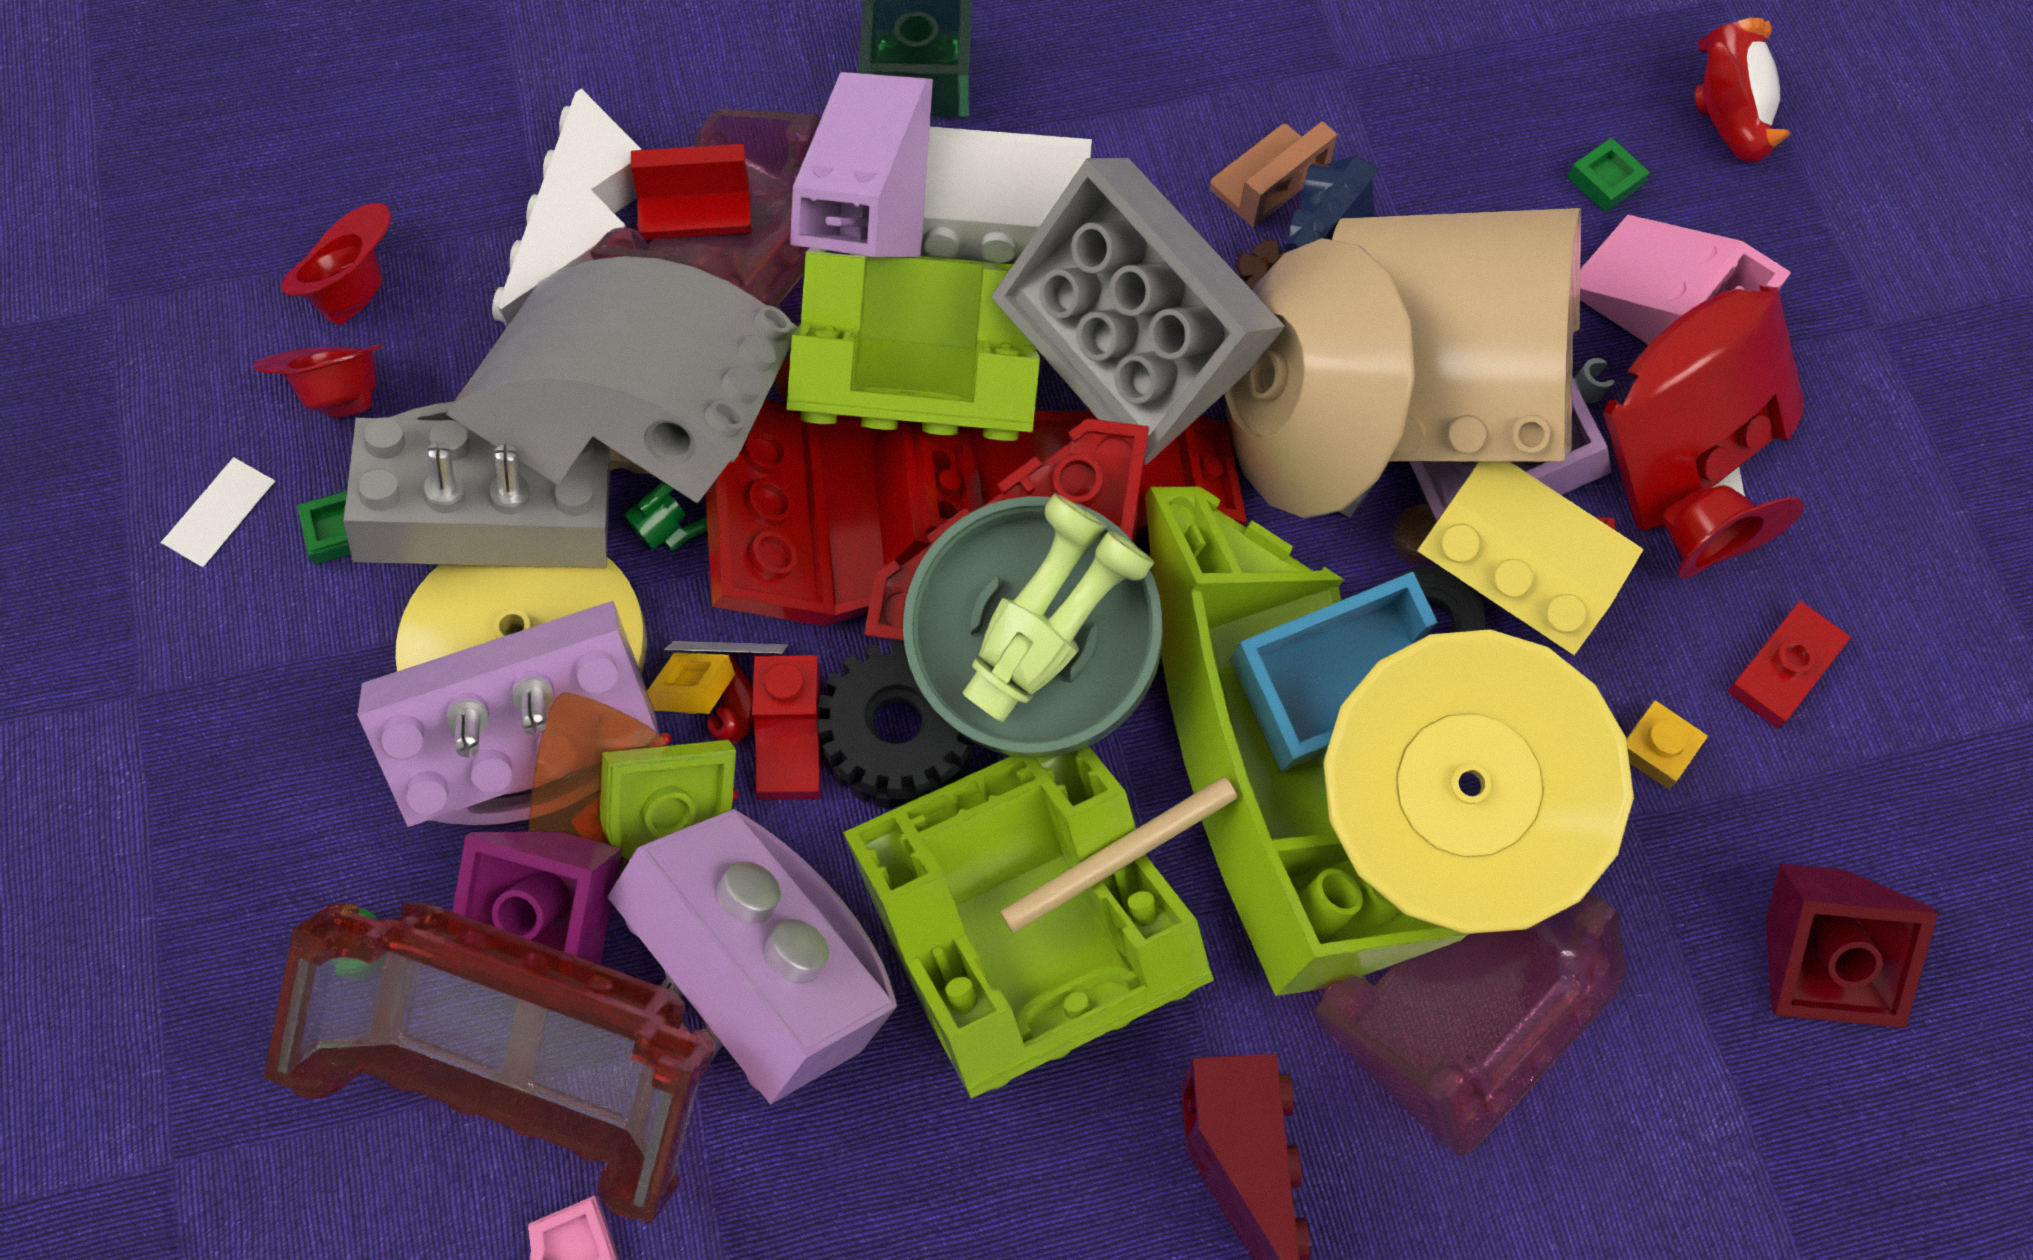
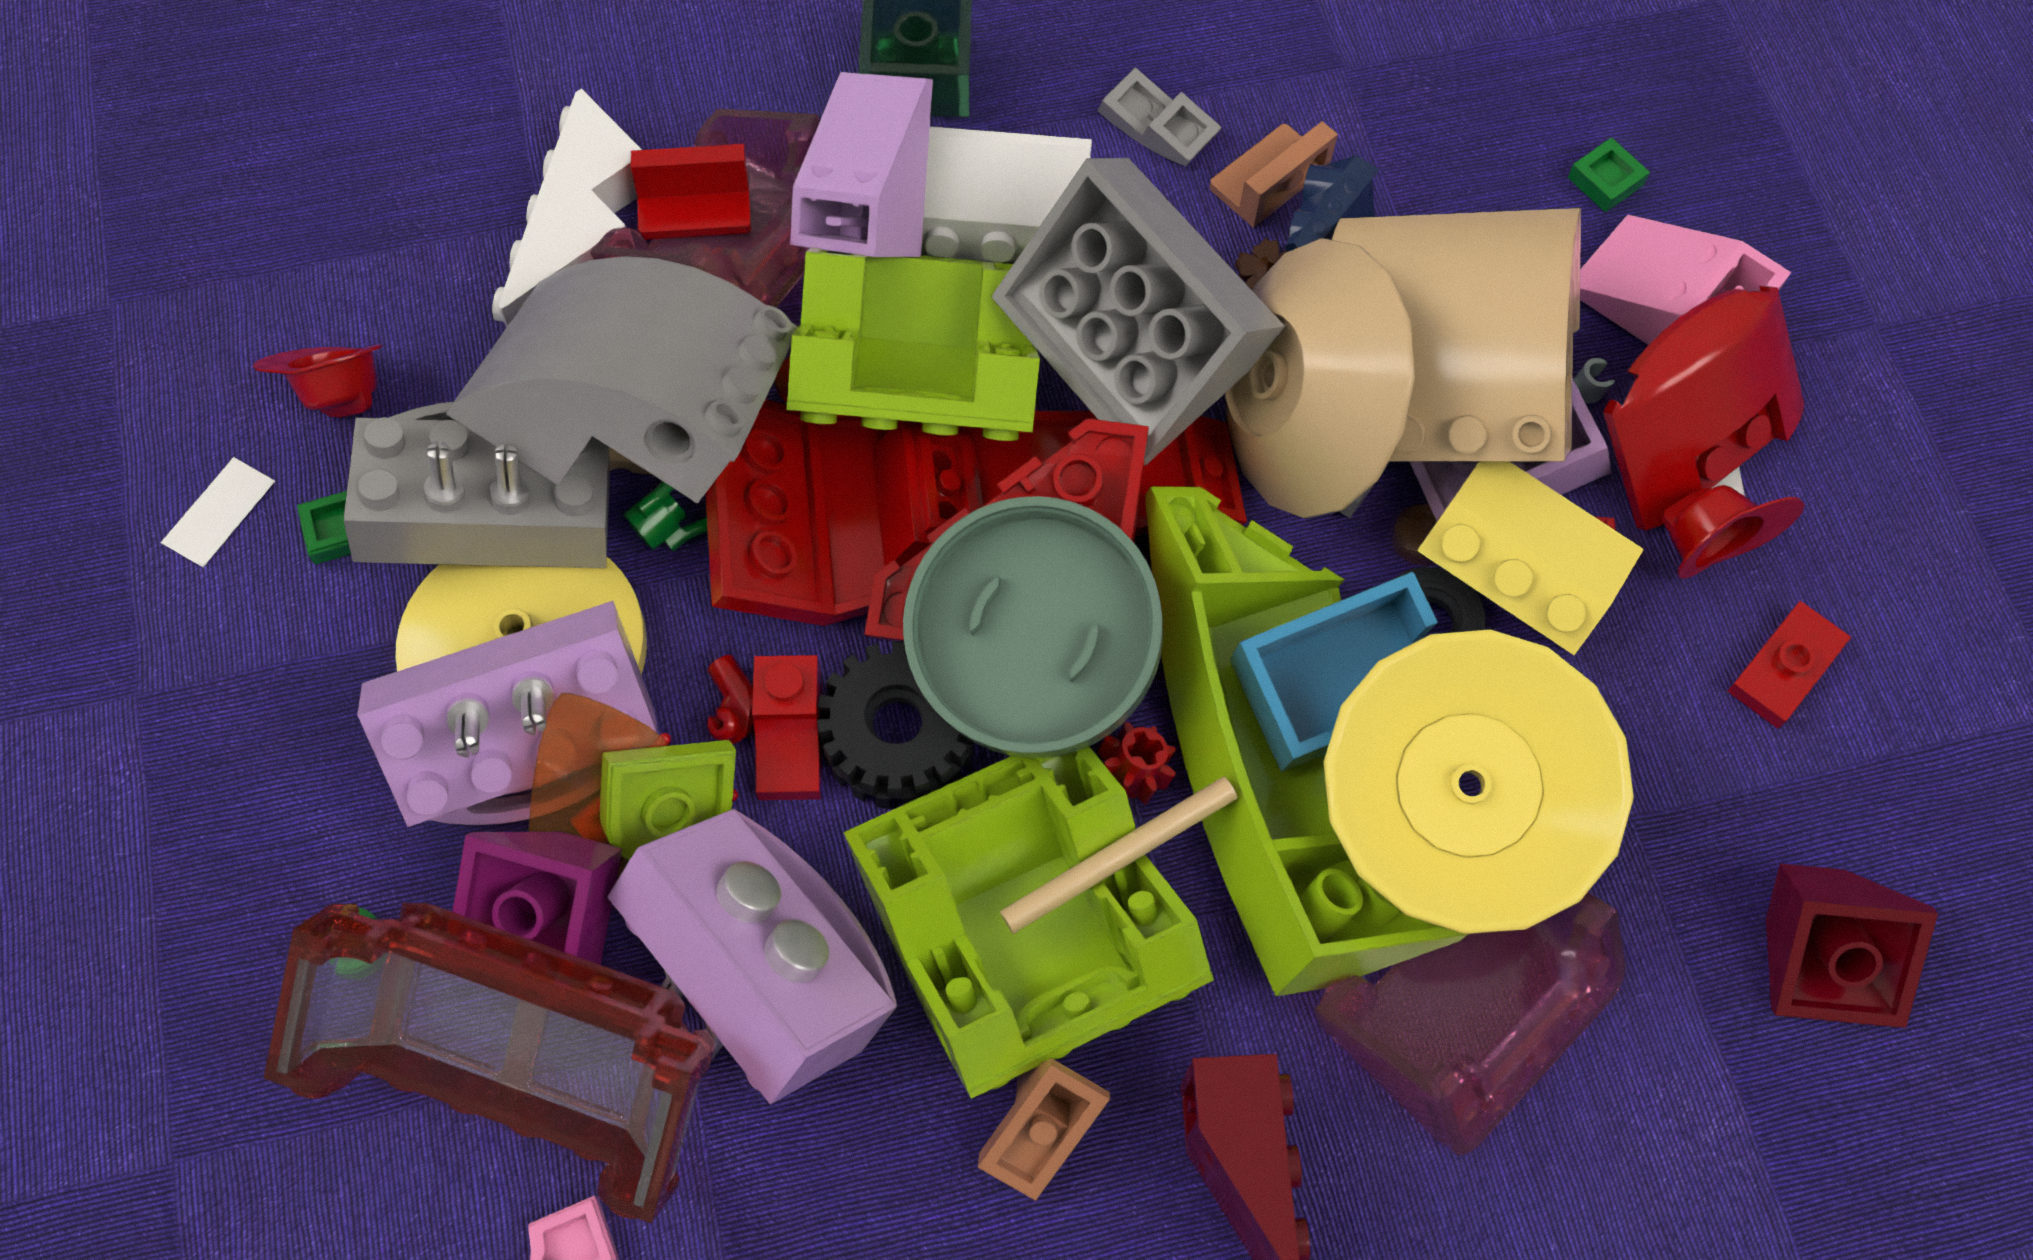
(342, 267): red piece -> none
(691, 683): yellow plate -> none
(727, 647): white sticker -> none
(1023, 644): yellowish green piece -> none
(1042, 1127): none -> nougat slope
(1138, 760): none -> red gear
(1164, 125): none -> light grey slope
(1663, 744): yellow plate -> none
(1741, 88): red animal -> none

